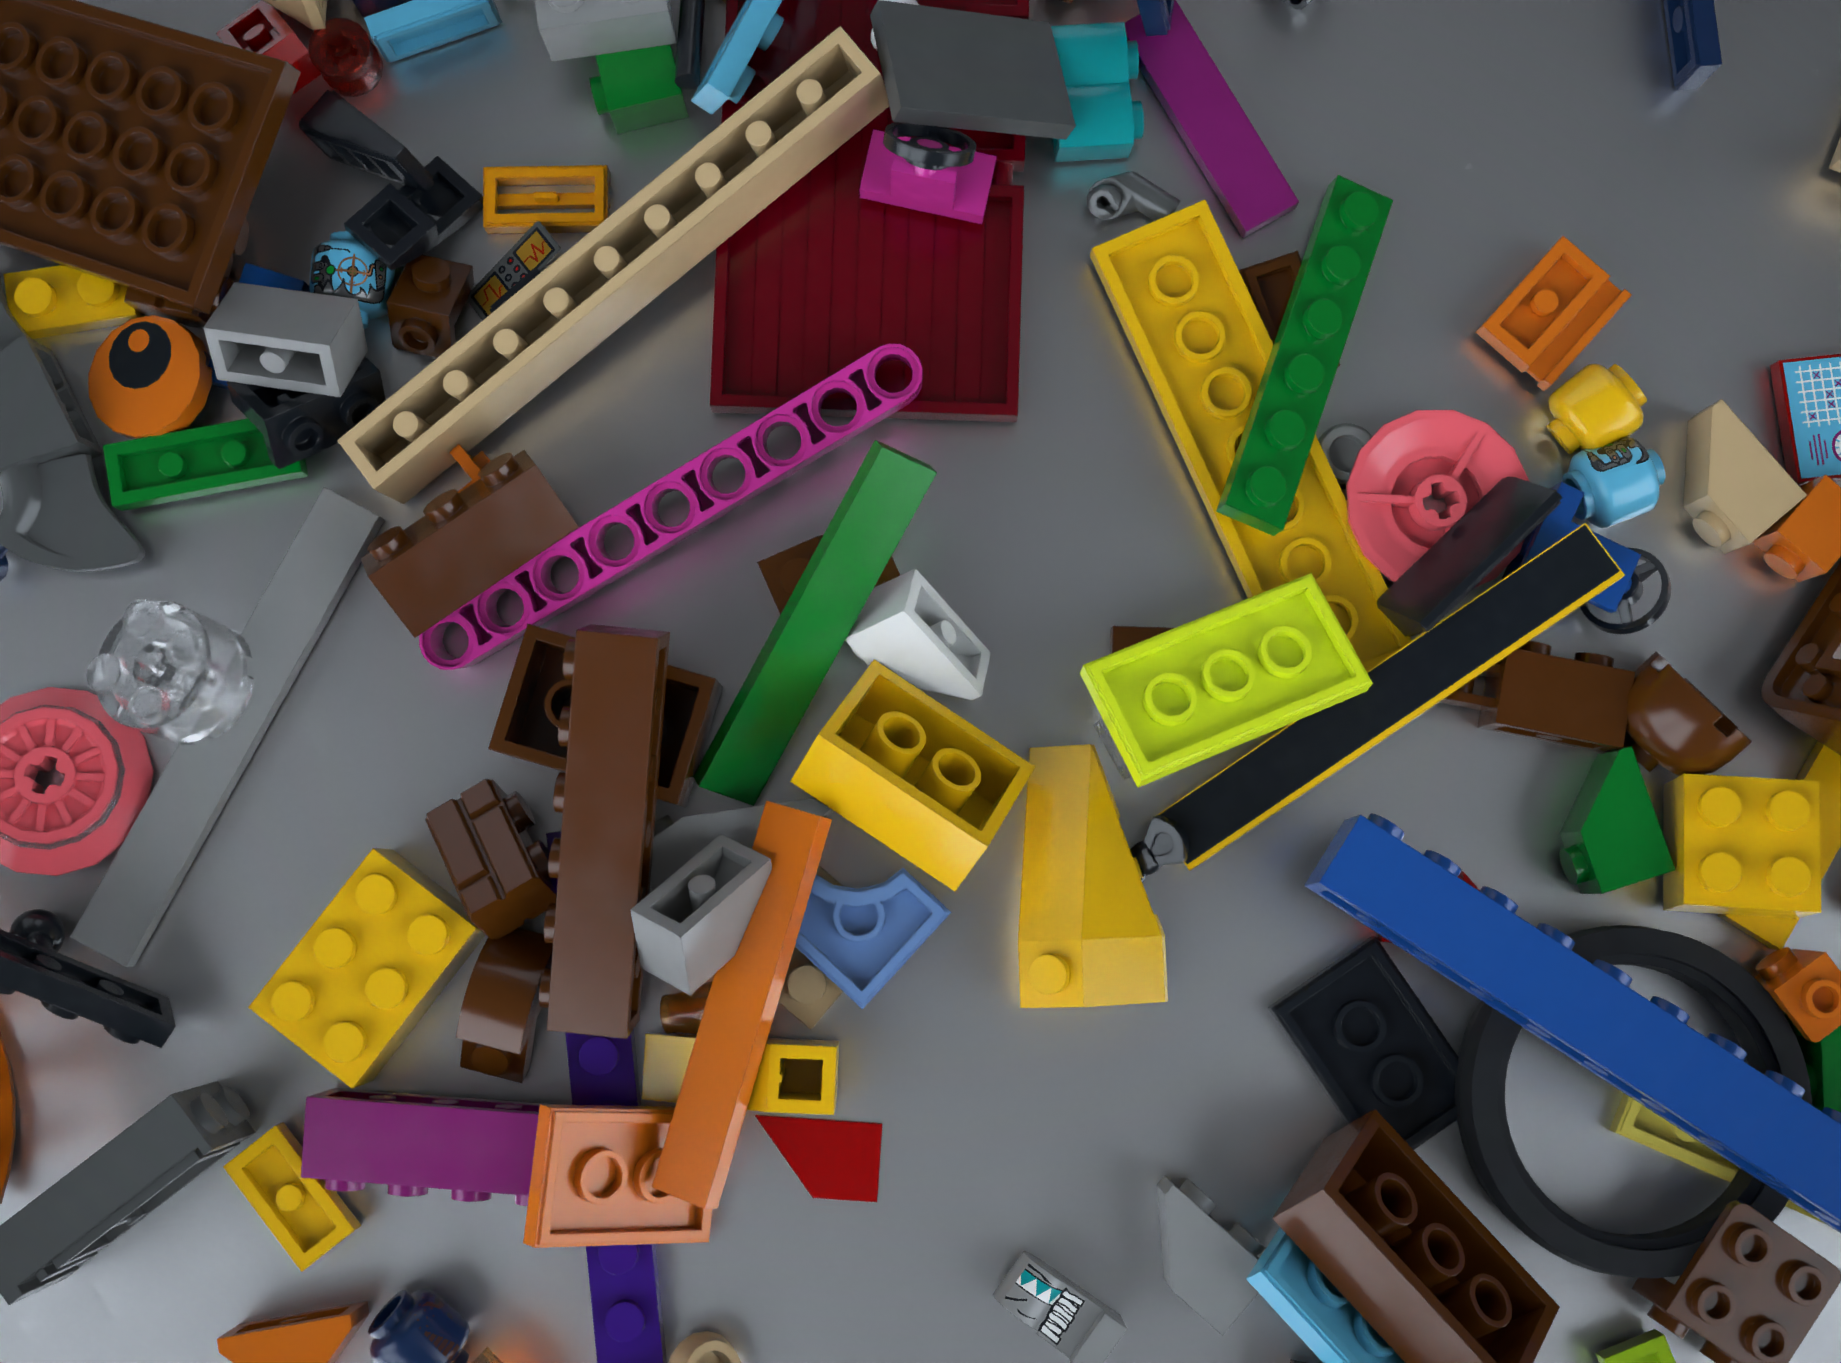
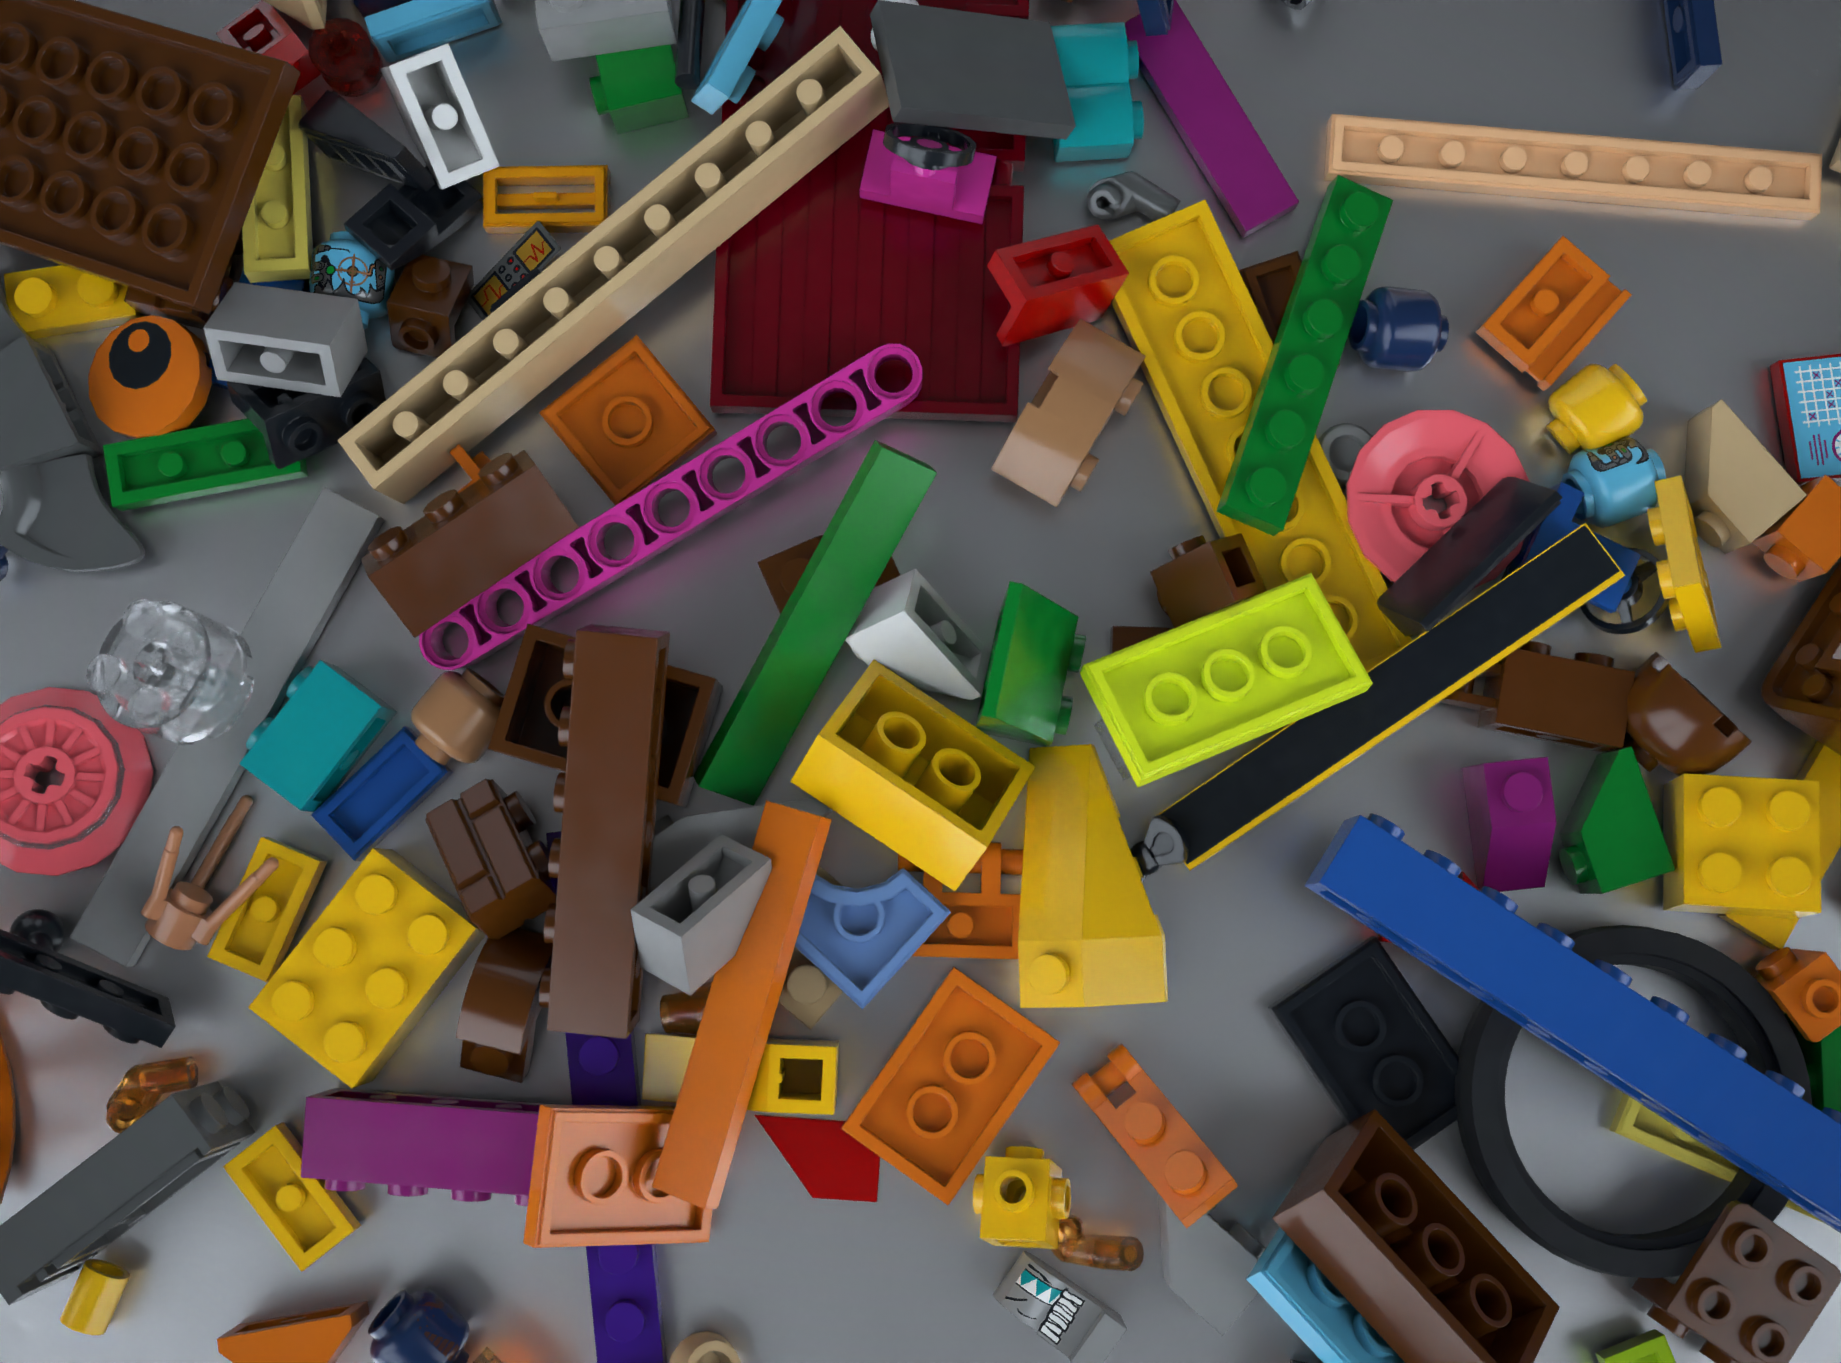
(94, 1297): none -> yellow hinge
(143, 1088): none -> clear orange arm
(184, 914): none -> nougat plant
(263, 927): none -> yellow plate
(279, 218): none -> light yellow plate
(316, 736): none -> teal brick
(380, 795): none -> blue tile
(440, 116): none -> white slope
(457, 717): none -> medium nougat head
(628, 422): none -> orange tile
(950, 1085): none -> orange plate
(978, 922): none -> orange plate
(1029, 669): none -> green slope
(1037, 1216): none -> yellow brick
(1056, 282): none -> red panel
(1067, 415): none -> medium nougat brick
(1095, 1250): none -> clear orange arm
(1156, 1138): none -> orange plate
(1206, 577): none -> reddish brown brick
(1398, 329): none -> dark blue head
(1510, 822): none -> magenta slope
(1573, 167): none -> light nougat tile
(1683, 573): none -> yellow plate

